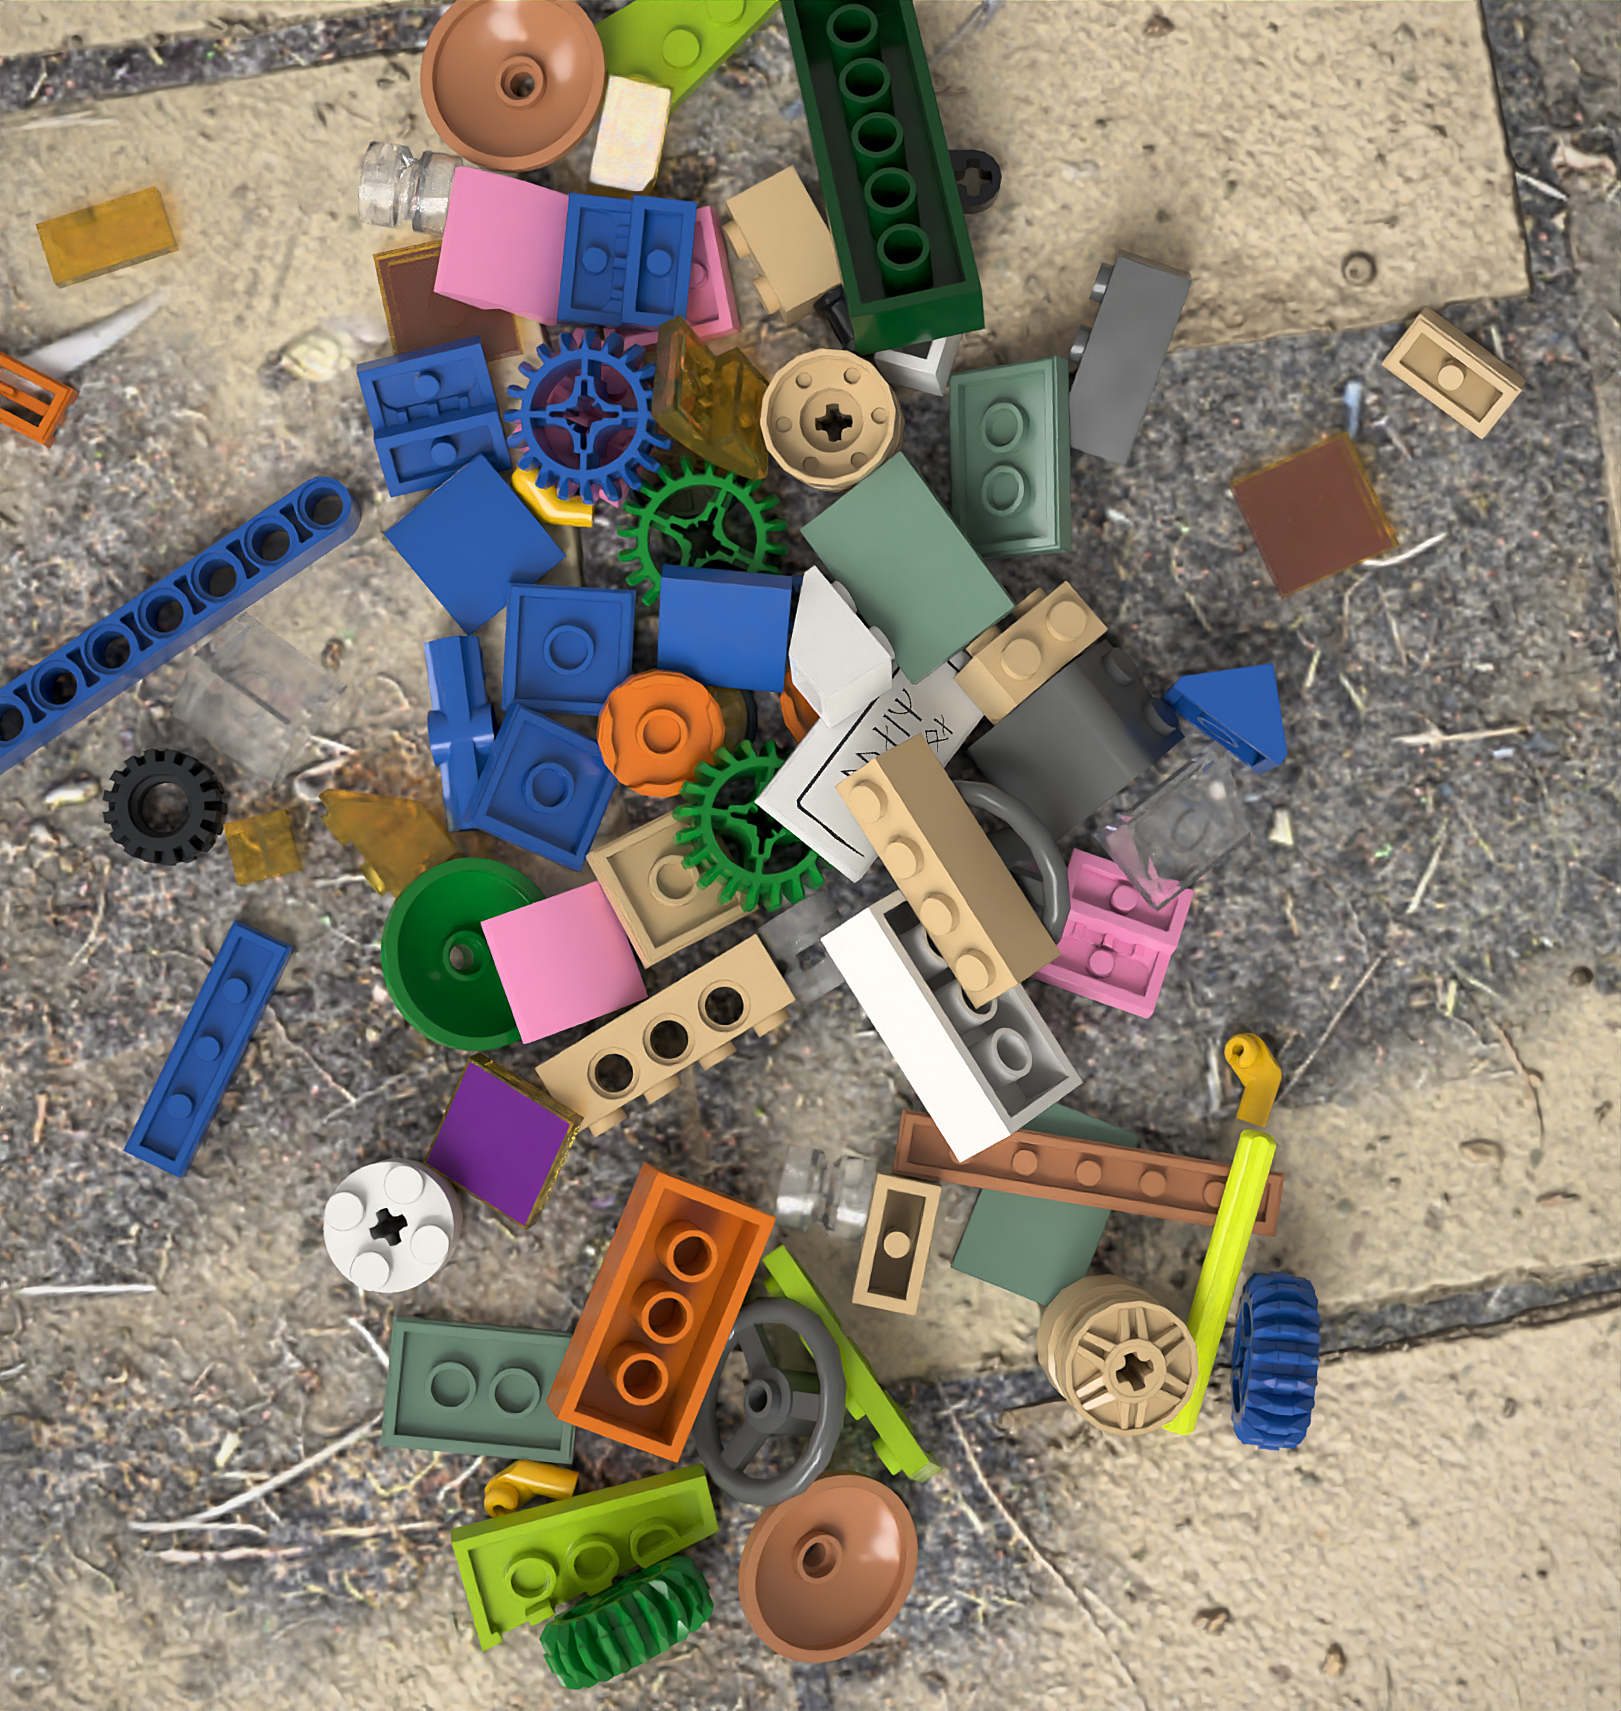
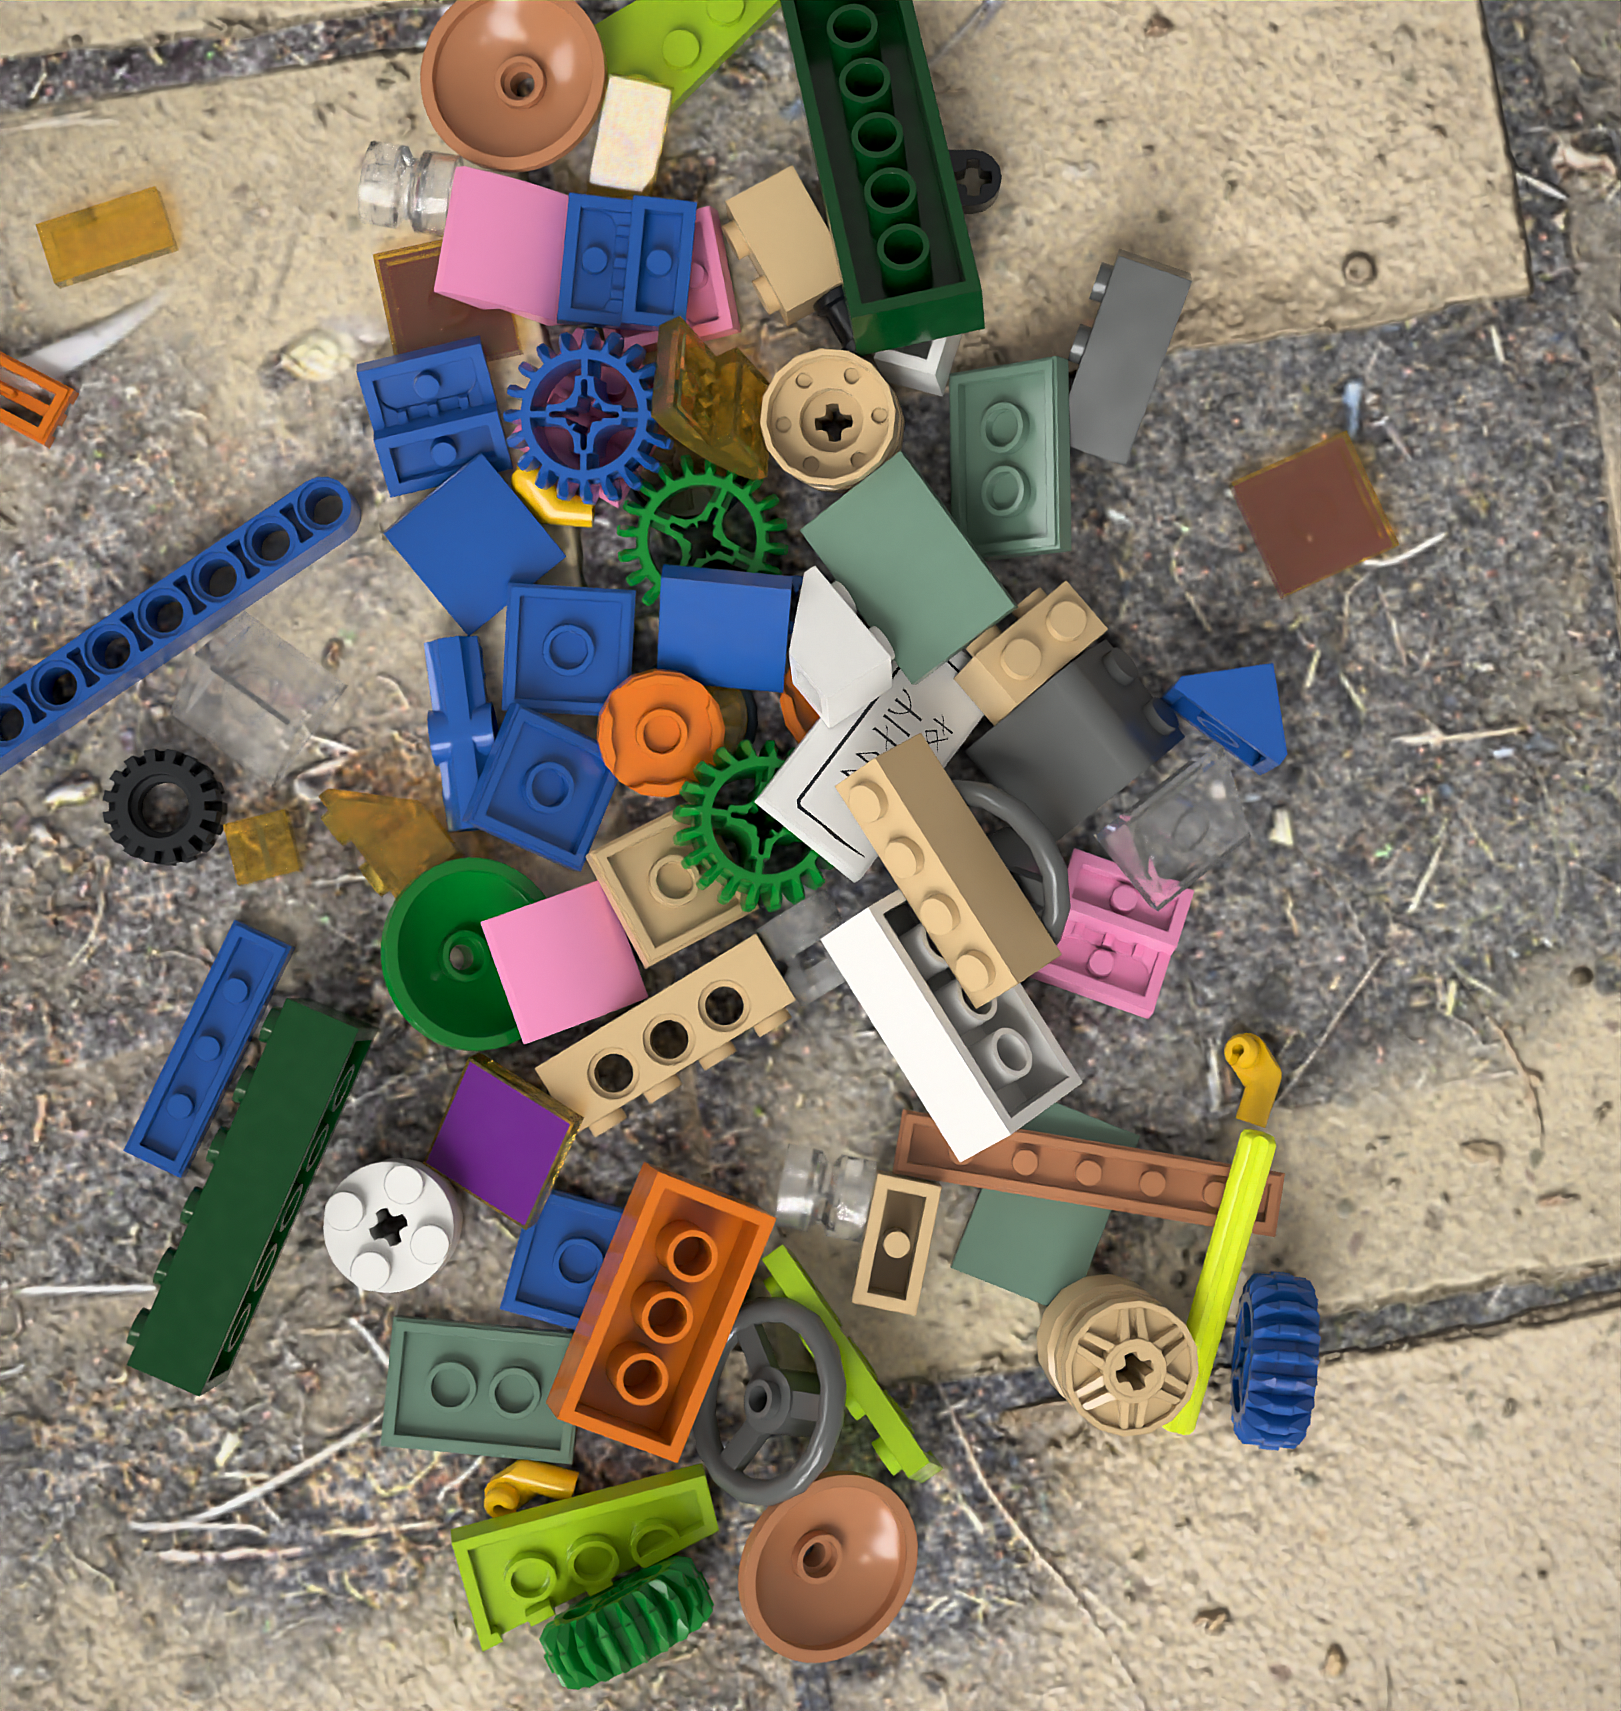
(251, 1195): none -> dark green brick
(560, 1258): none -> blue tile
(1454, 372): tan slope -> none

